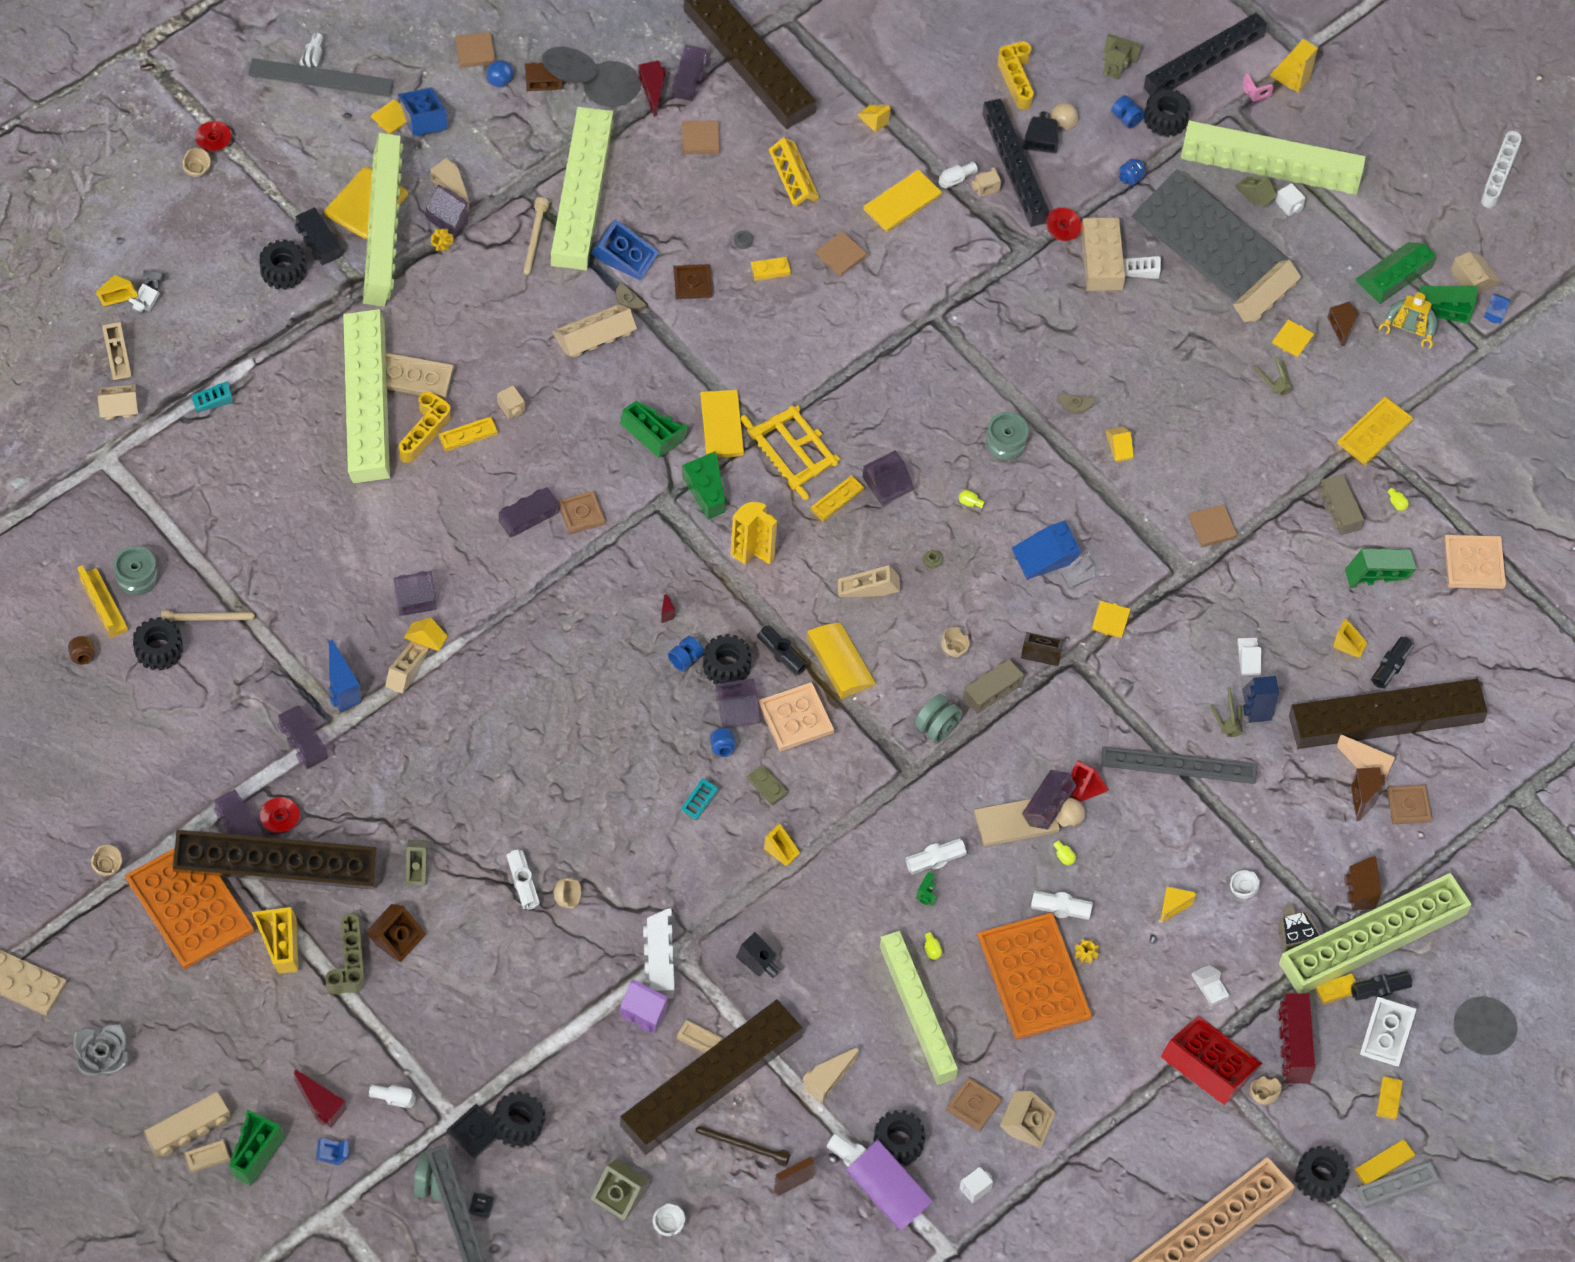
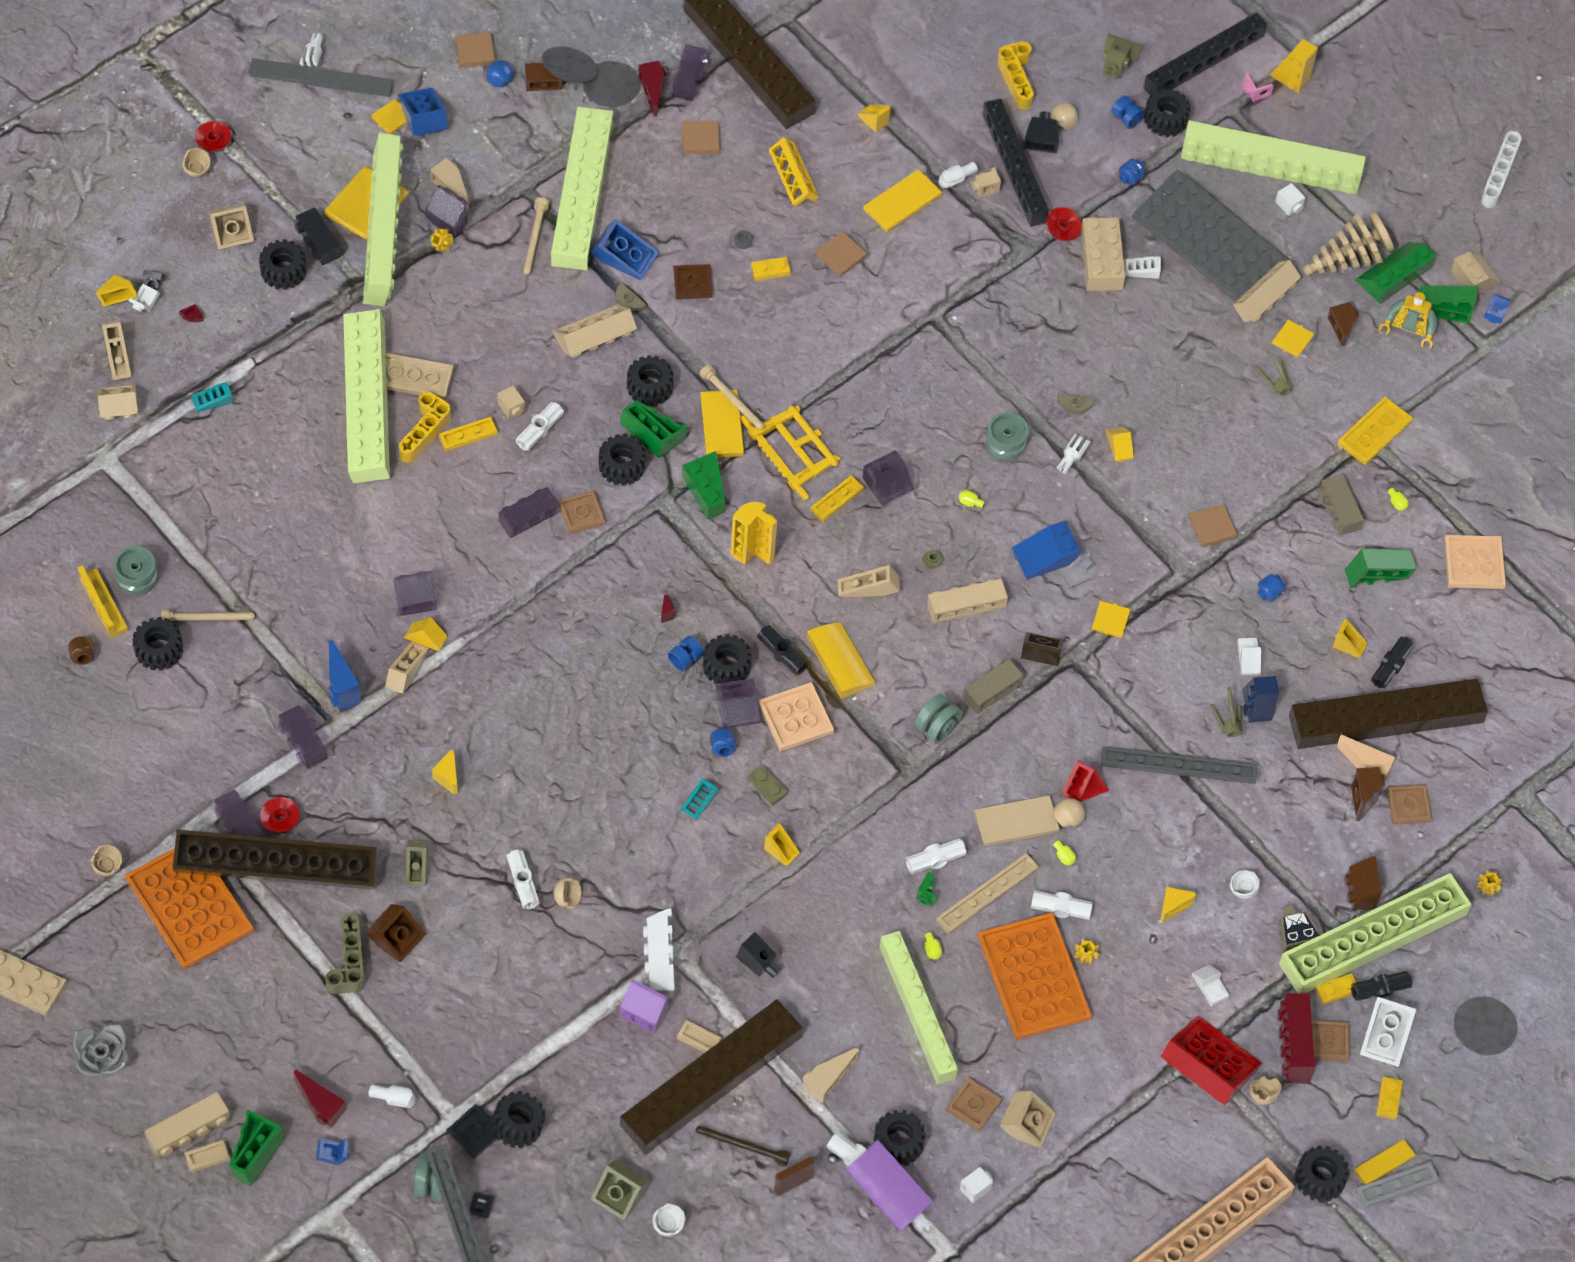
(191, 314): none -> dark red tile
(230, 226): none -> tan slope
(280, 937): yellow wedge -> none
(445, 772): none -> yellow slope
(533, 433): none -> white piece
(622, 472): none -> black tyre
(650, 368): none -> black tyre
(708, 374): none -> tan piece
(954, 642): tan hair -> none
(967, 600): none -> tan brick
(987, 893): none -> tan tile
(1049, 799): clear purple brick -> none
(1072, 454): none -> white arm
(1257, 190): olive slope -> none
(1271, 587): none -> blue head
(1331, 1040): none -> medium nougat tile
(1357, 245): none -> tan plant
(1491, 878): none -> yellow gear

